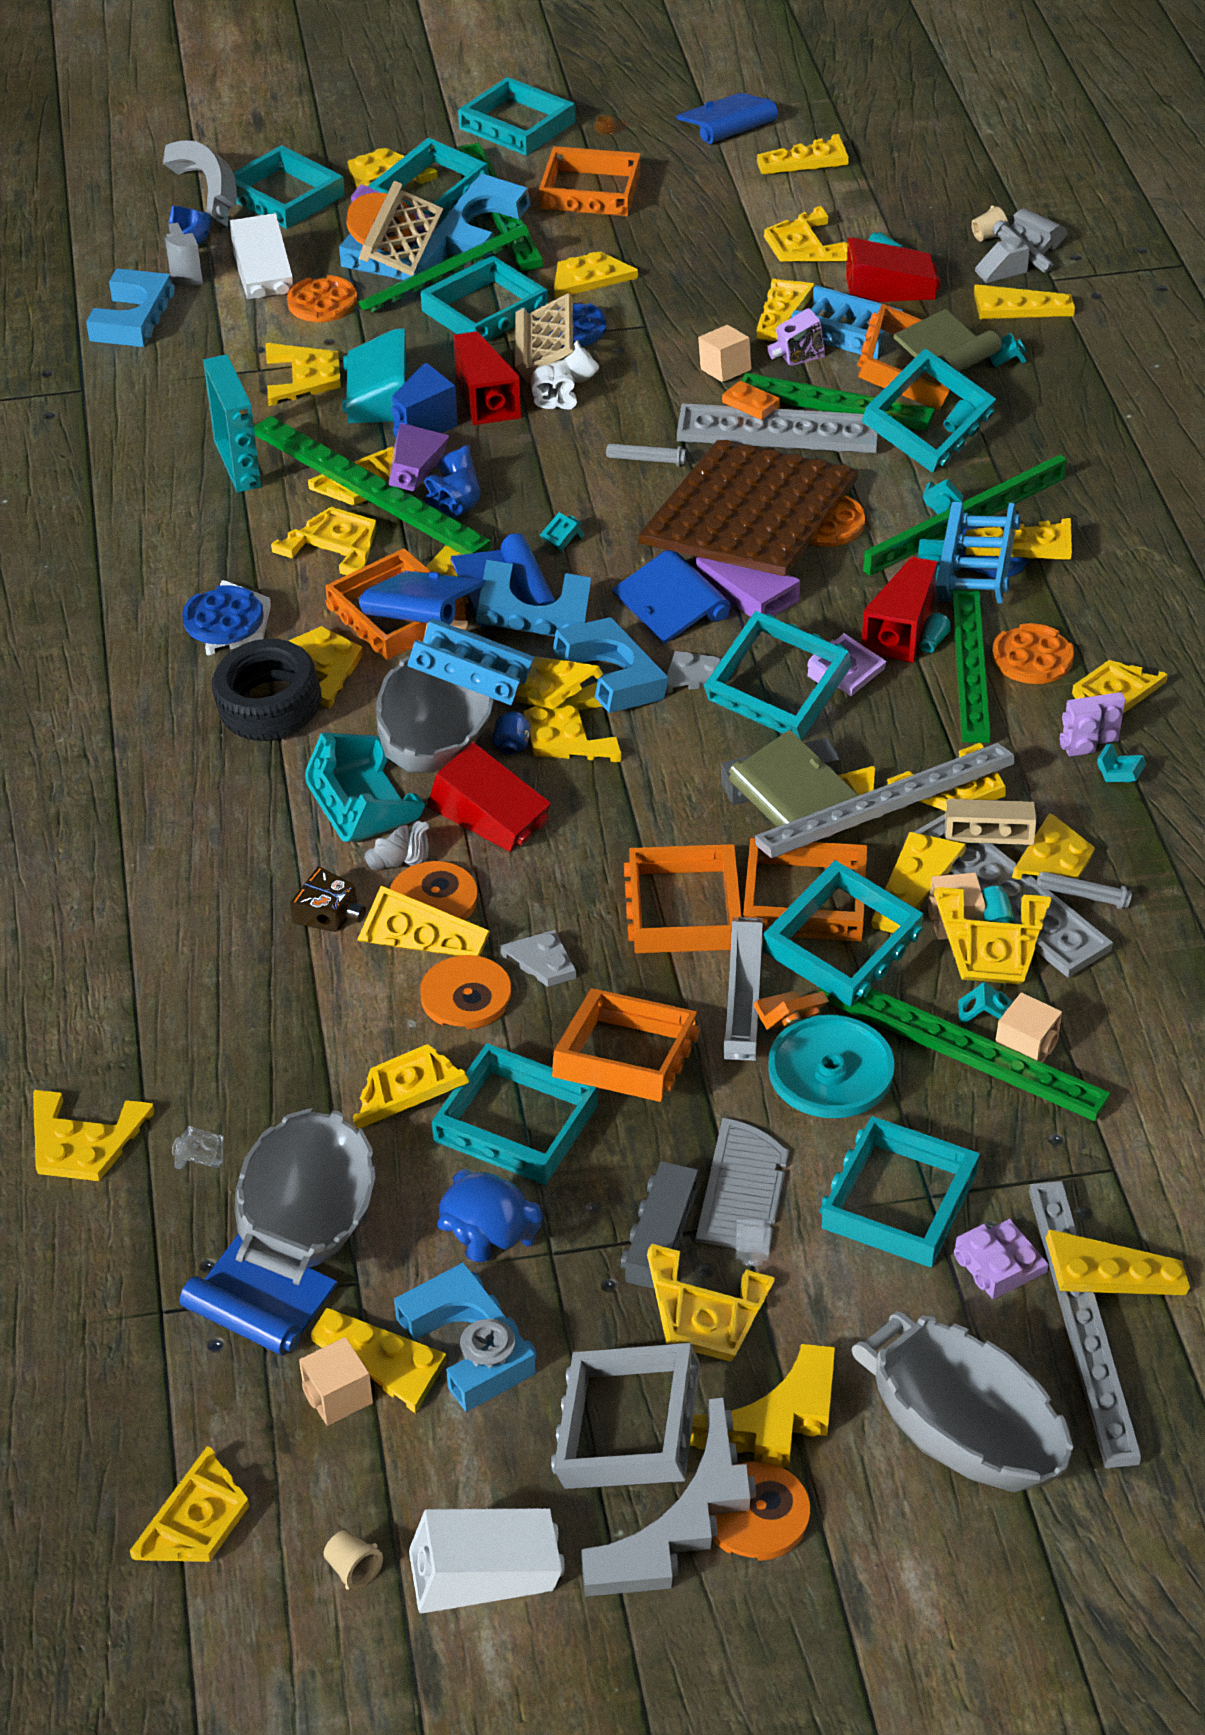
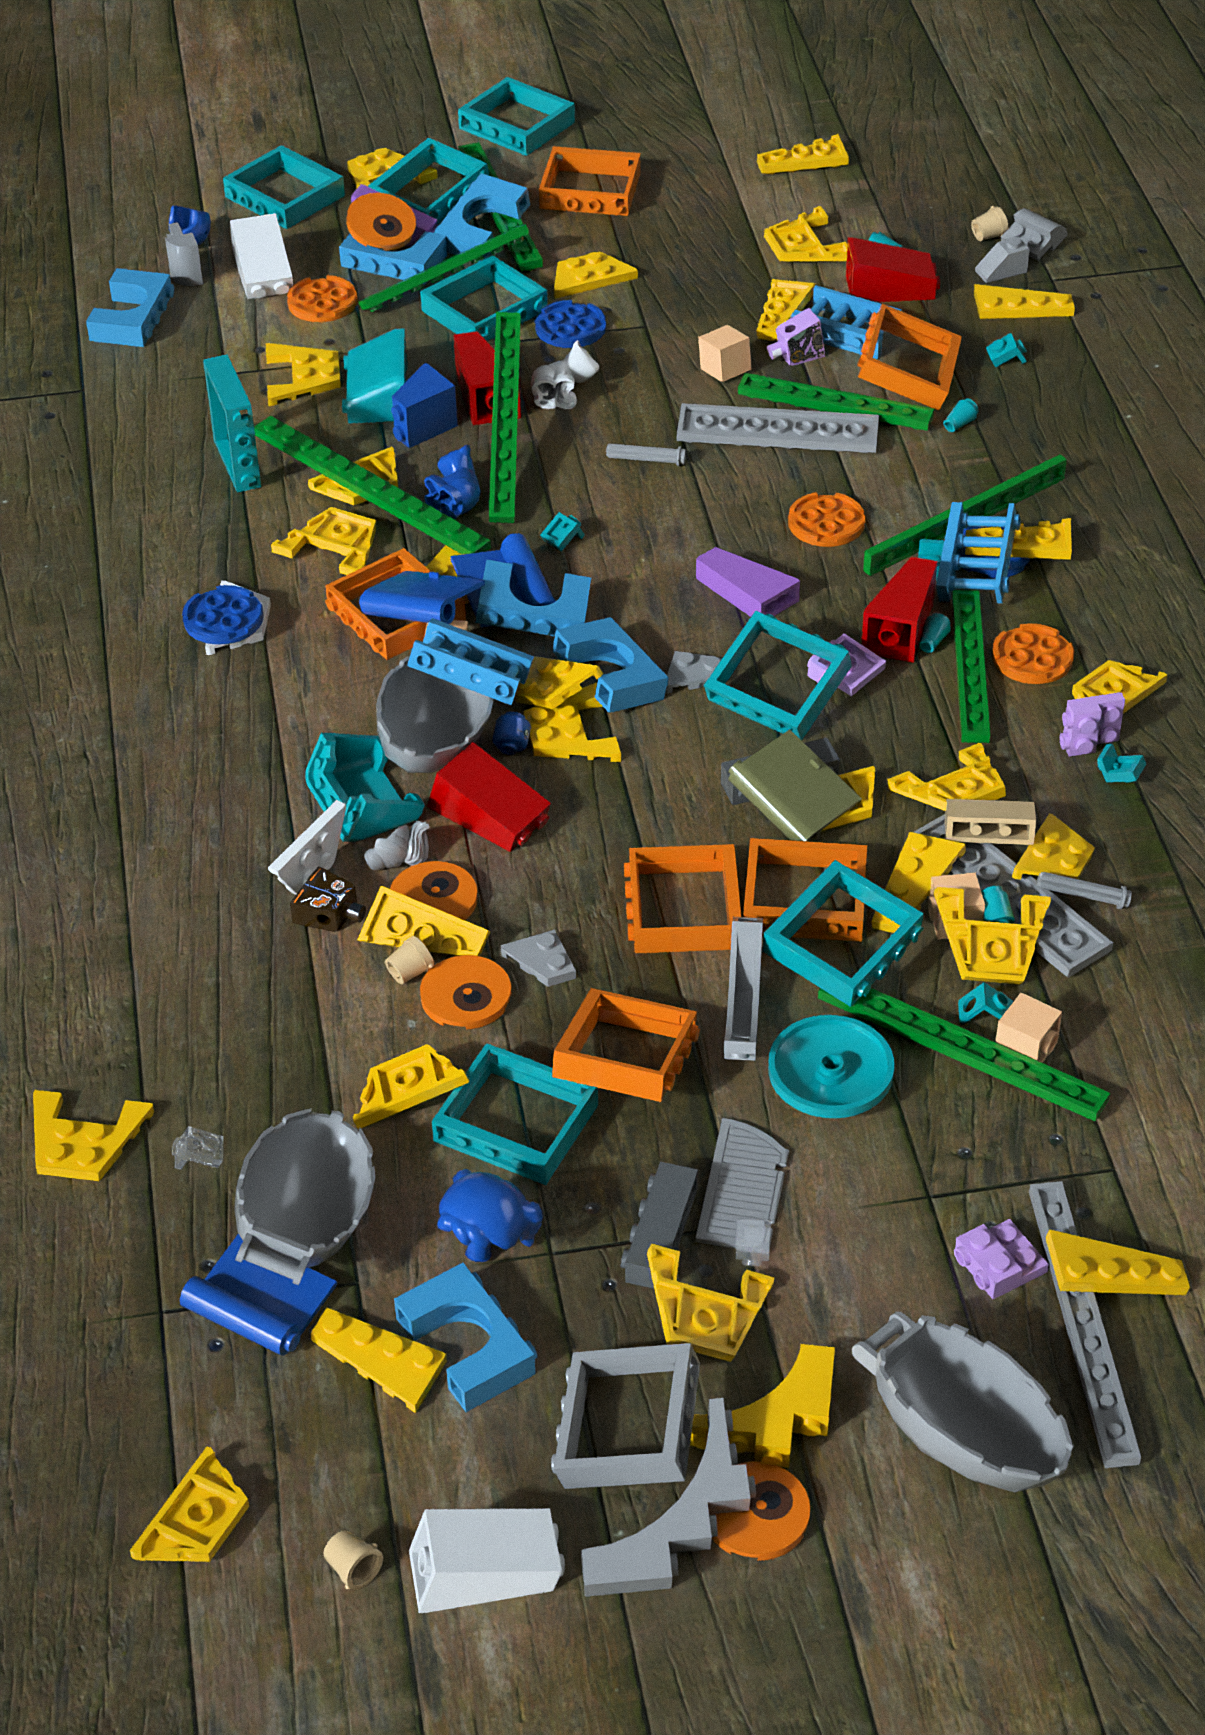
(222, 189): light grey arch -> none
(261, 663): black tyre -> none
(311, 849): none -> white wing
(333, 659): yellow wing -> none
(335, 1381): light nougat head -> none
(385, 218): tan fence -> none
(409, 960): none -> tan piece
(415, 455): medium lavender slope -> none
(482, 1332): light grey gear -> none
(504, 418): none -> green plate
(528, 339): tan fence -> none
(604, 125): clear orange plate -> none
(671, 596): blue door -> none
(730, 116): blue door -> none
(749, 507): reddish brown plate -> none
(750, 400): orange bracket -> none
(789, 1008): orange bracket -> none
(883, 800): light grey plate -> none
(905, 439): teal window -> none
(913, 1145): teal window -> none
(941, 496): teal bracket -> none
(948, 340): olive door -> none
(1002, 230): light grey axle -> none

